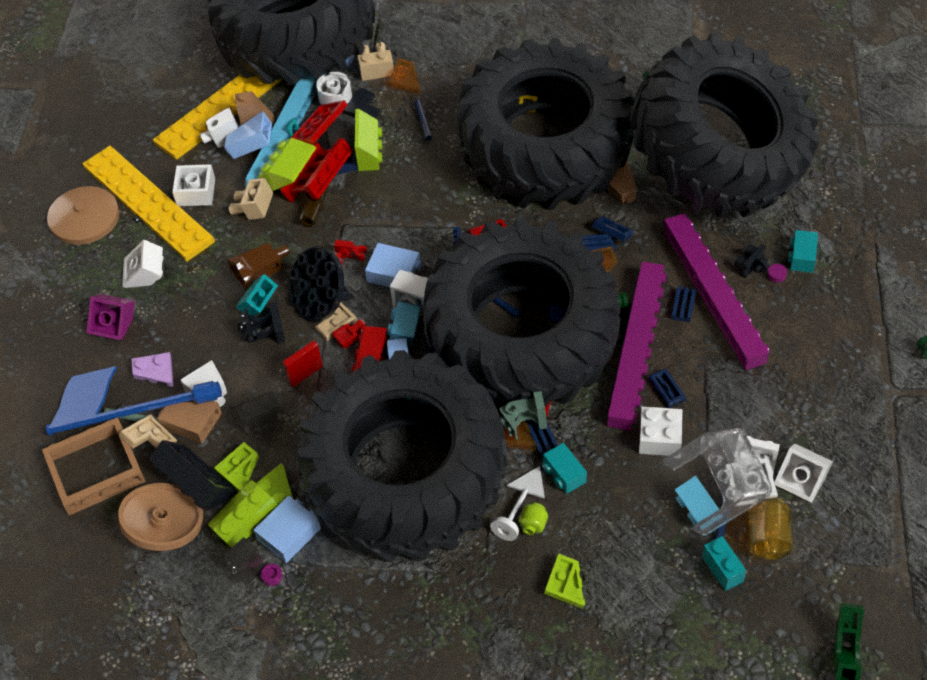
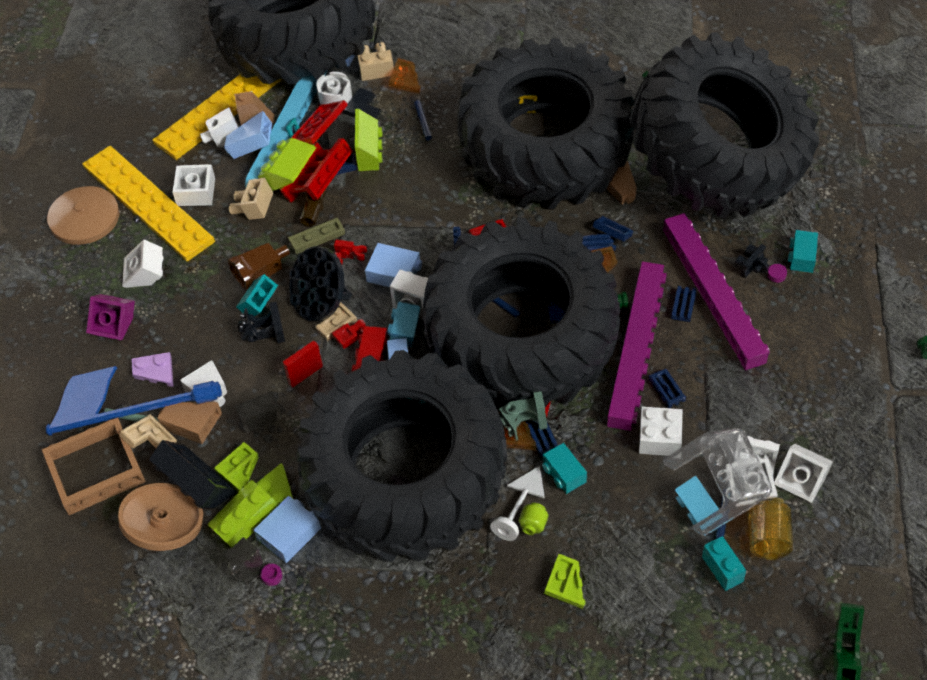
(316, 235): none -> olive plate

